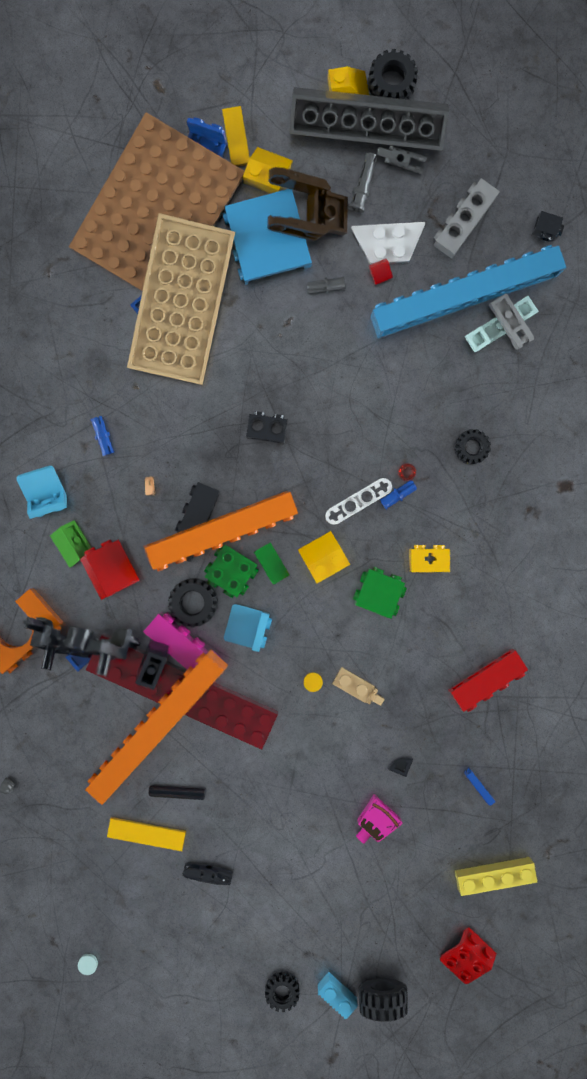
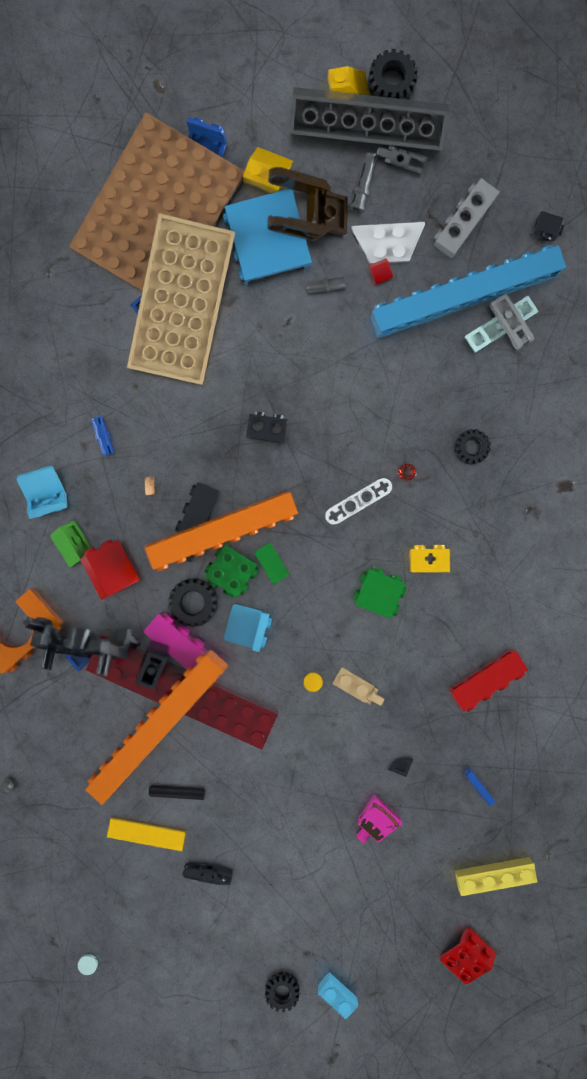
(236, 136): yellow tile -> none
(324, 557): yellow slope -> none
(383, 999): black tyre -> none
(398, 494): blue axle -> none

